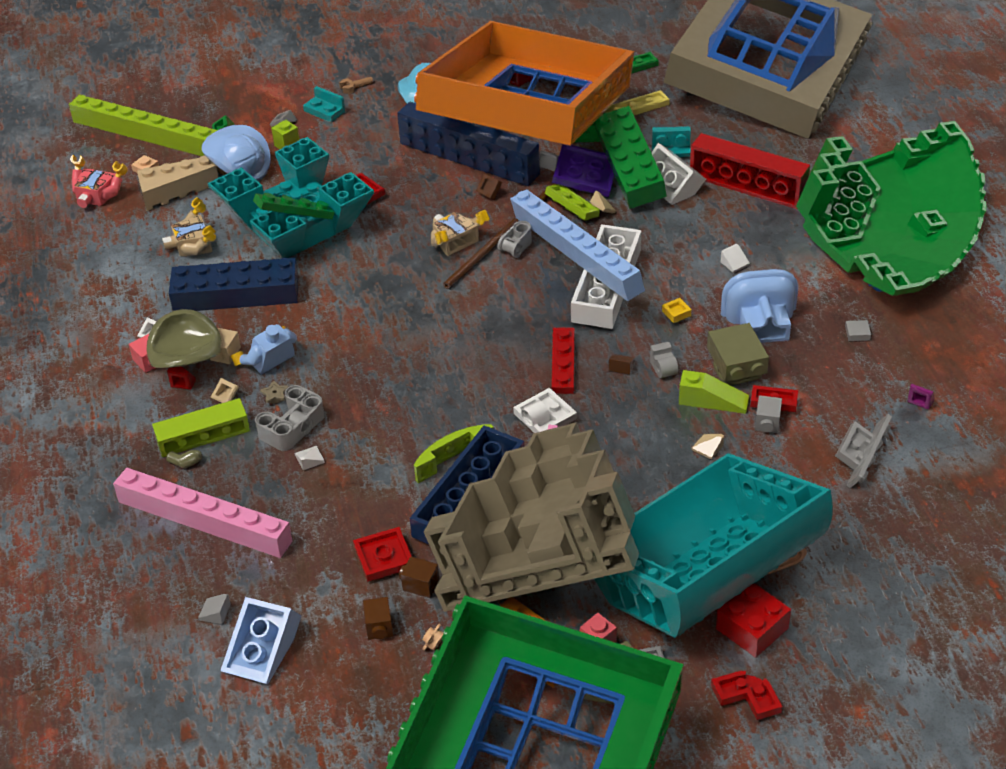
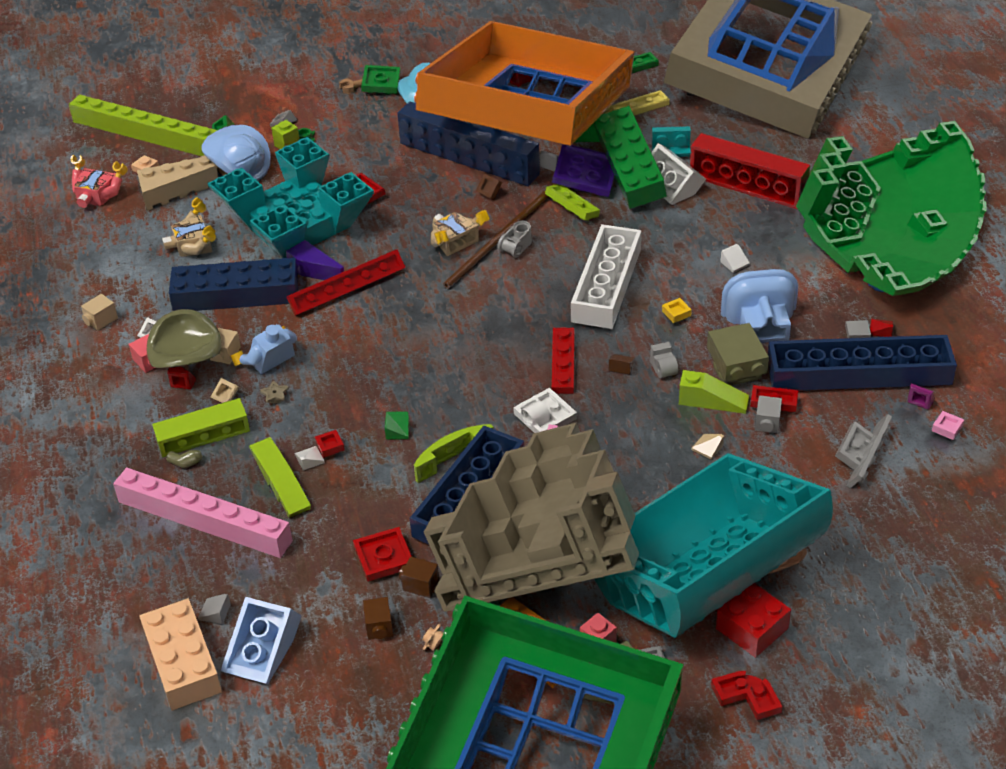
(99, 312): none -> tan brick
(180, 654): none -> light nougat brick
(280, 477): none -> lime slope
(292, 206): green plate -> none
(303, 414): light grey beam -> none
(305, 132): none -> green plate
(313, 262): none -> dark purple slope
(325, 105): teal bracket -> none
(329, 443): none -> red plate
(345, 282): none -> red plate
(380, 79): none -> green plate
(397, 425): none -> green slope
(578, 245): light blue brick -> none
(601, 203): tan slope -> none
(861, 362): none -> dark blue brick
(881, 328): none -> red slope
(948, 425): none -> bright pink plate

